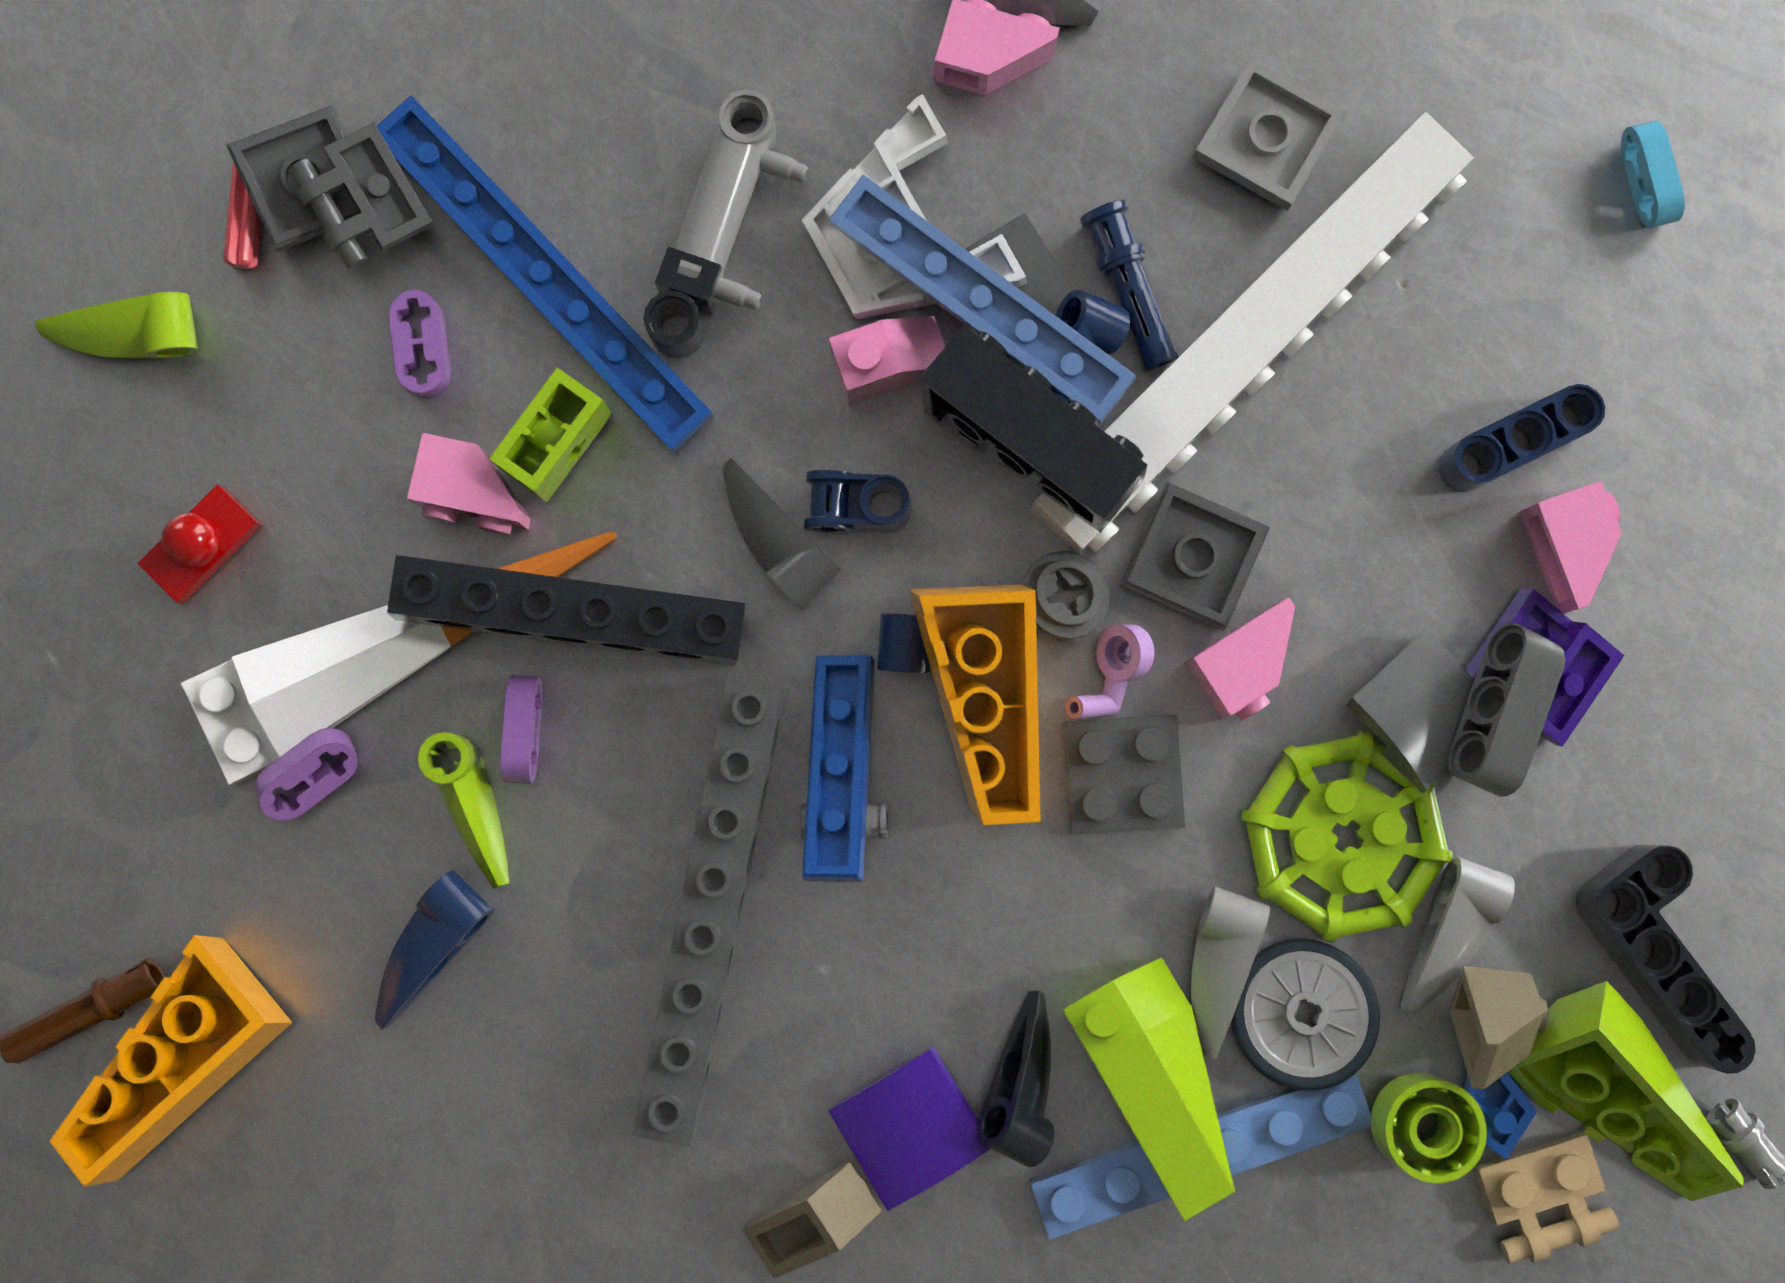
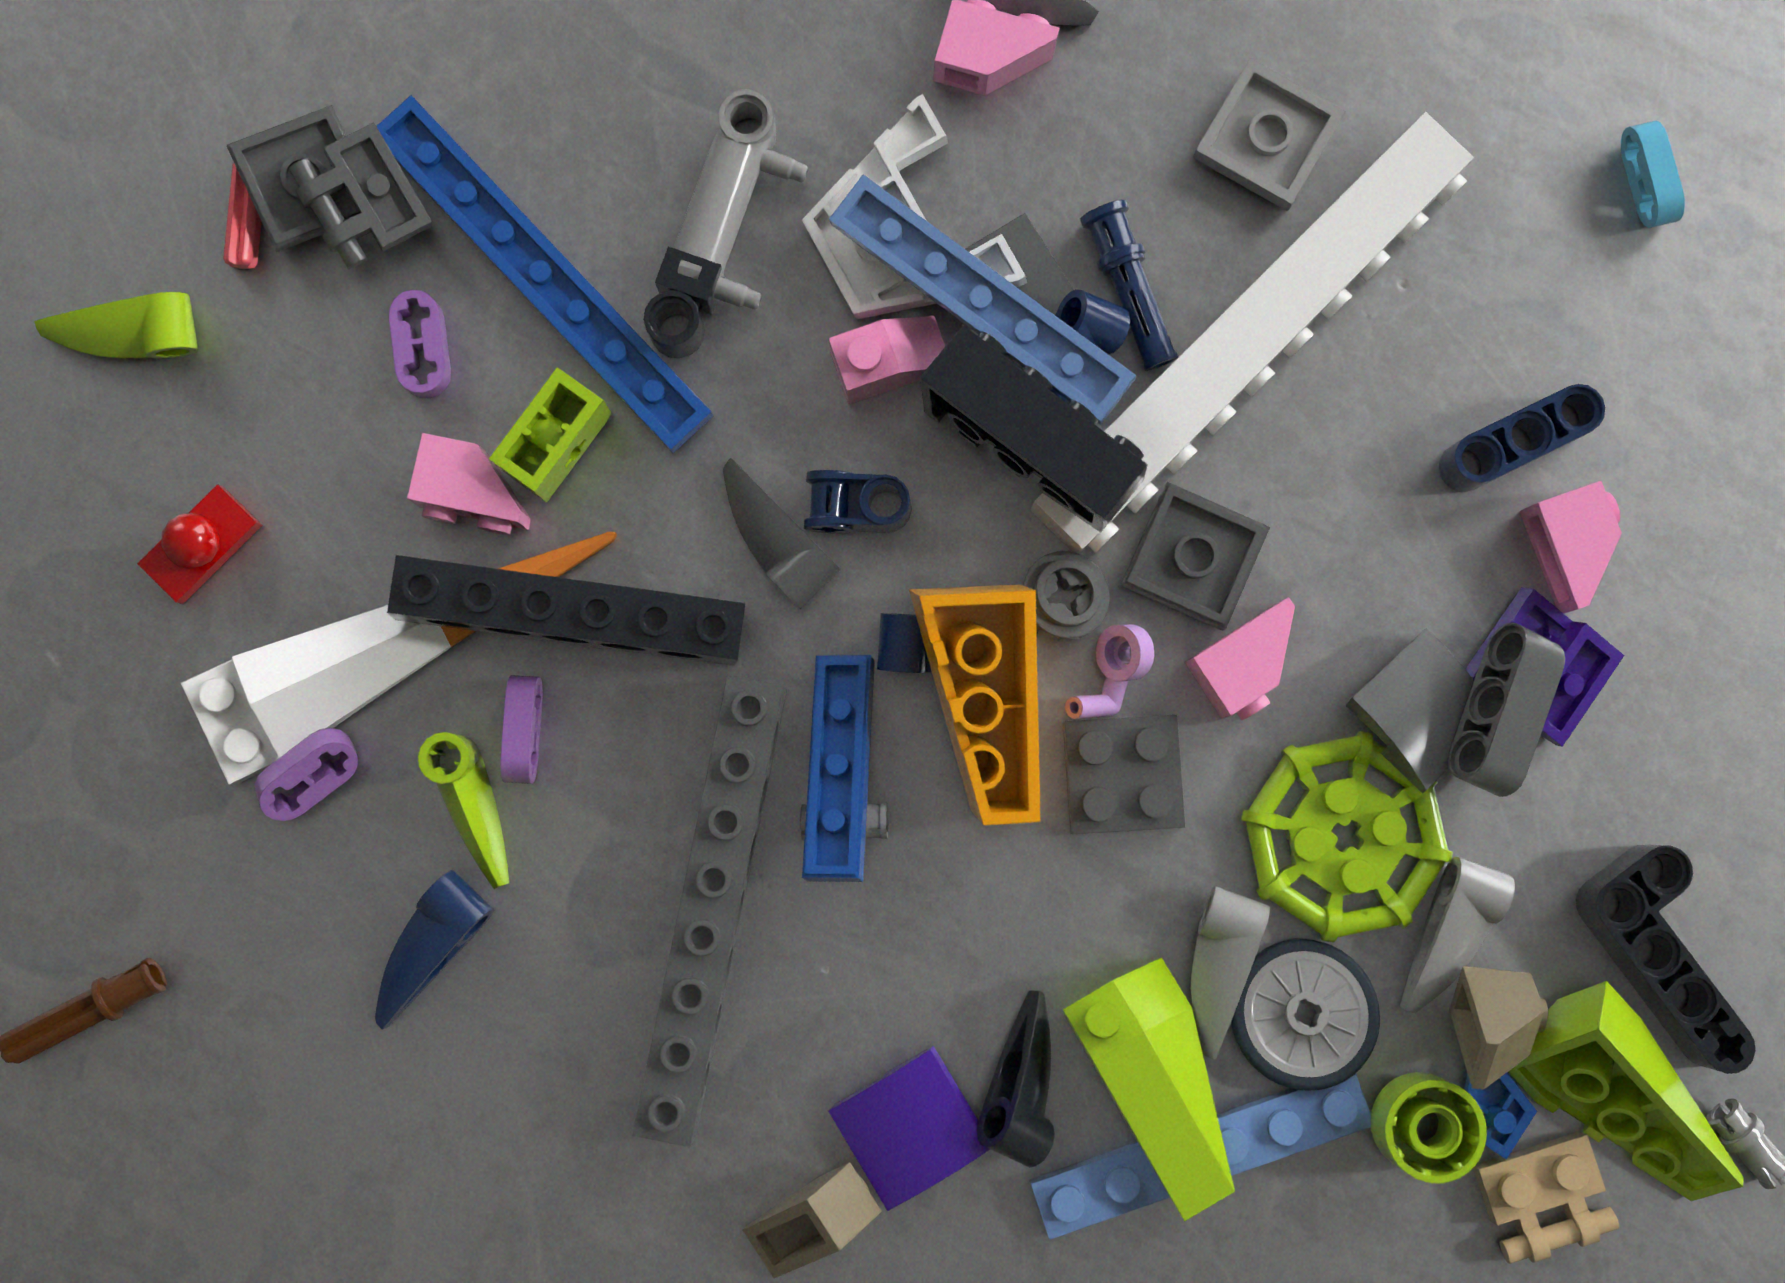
(180, 1053): light orange wedge -> none

